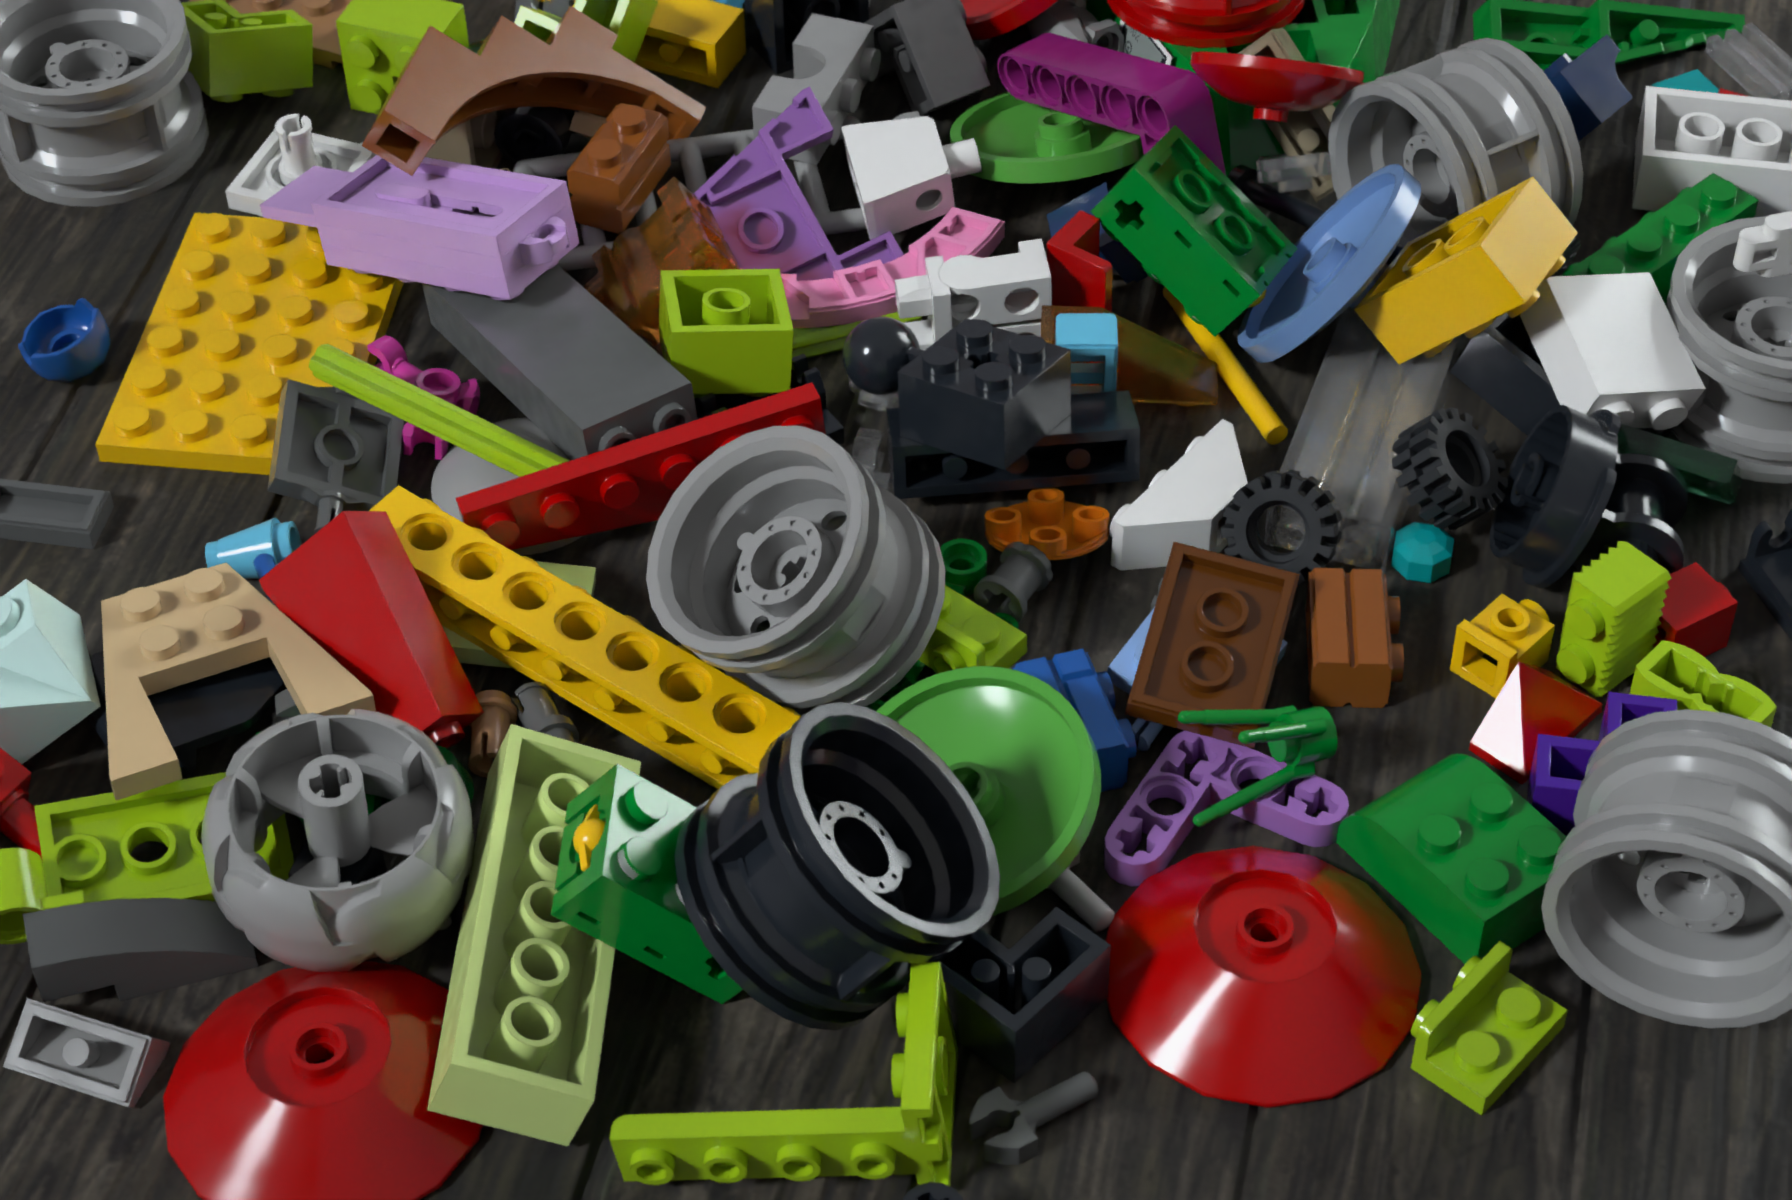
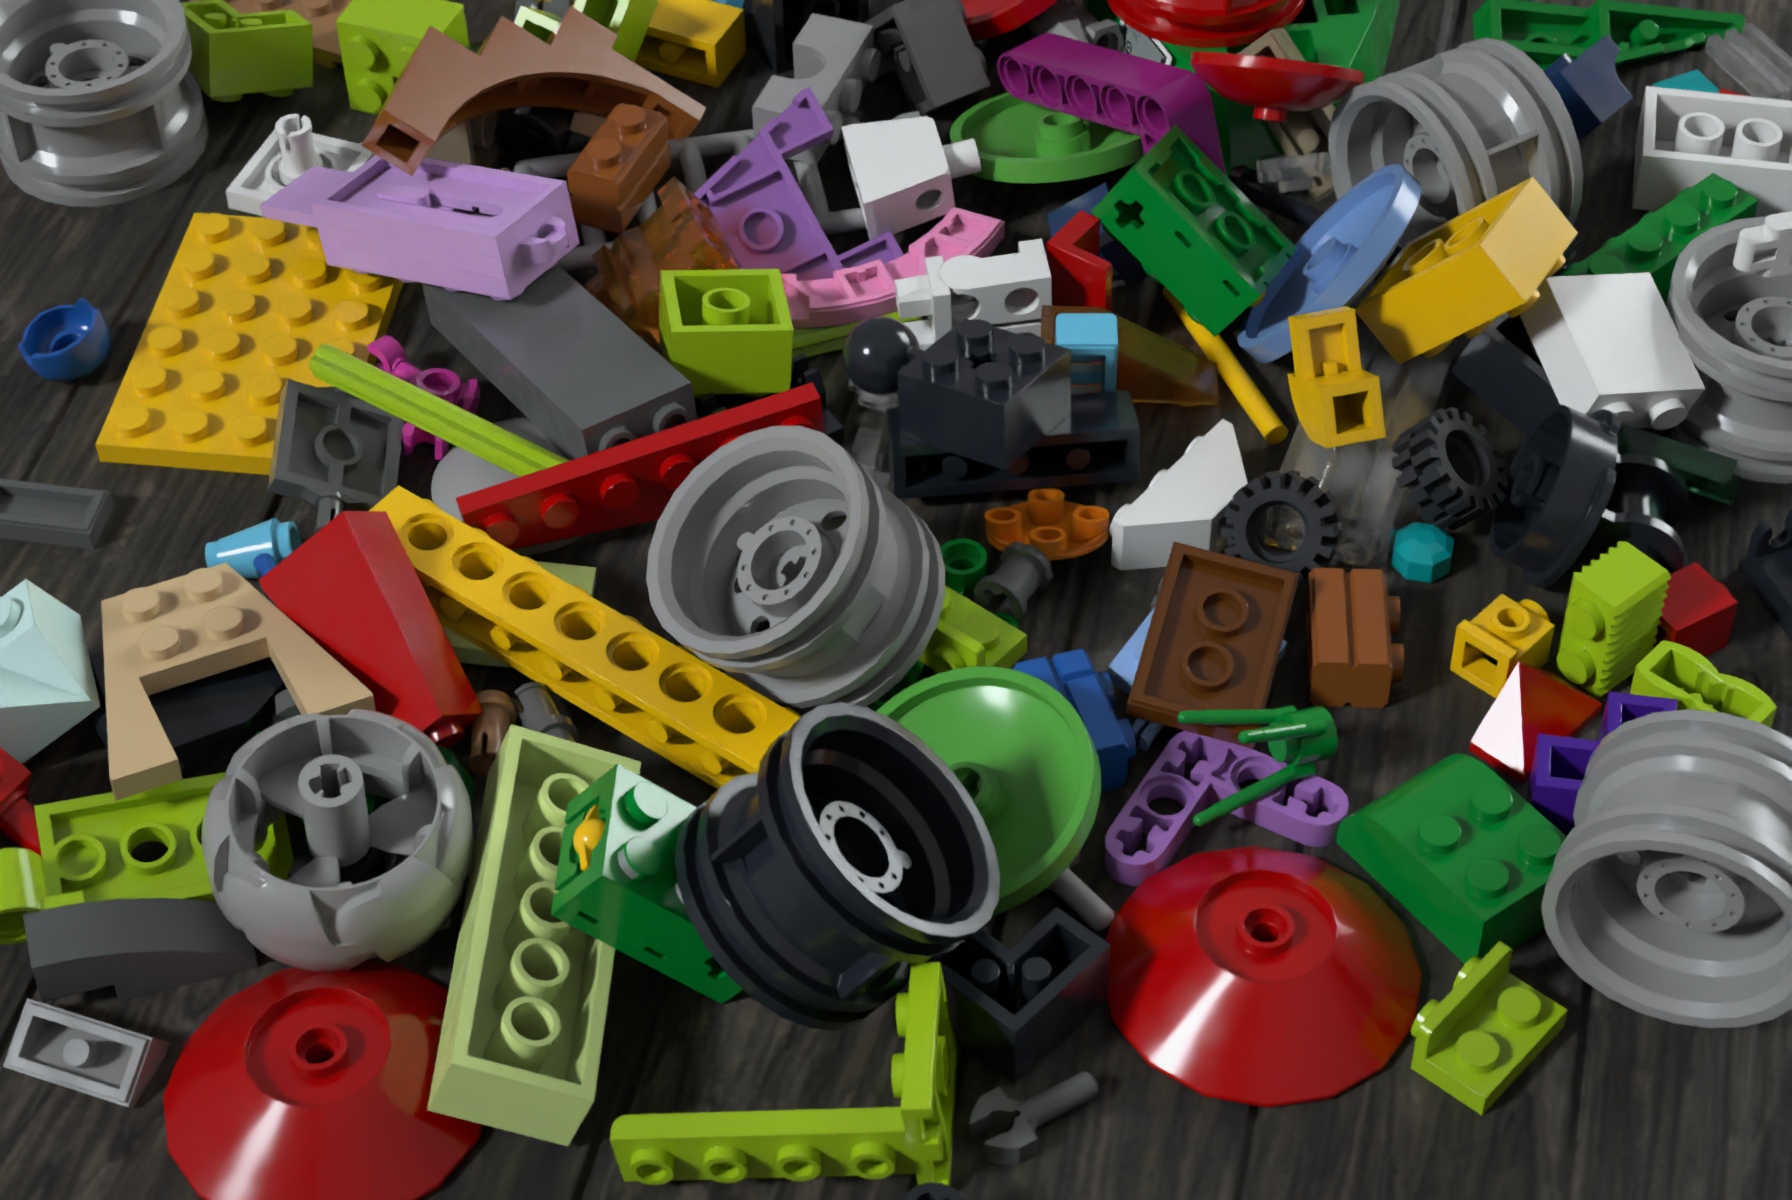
(1329, 388): none -> yellow brick

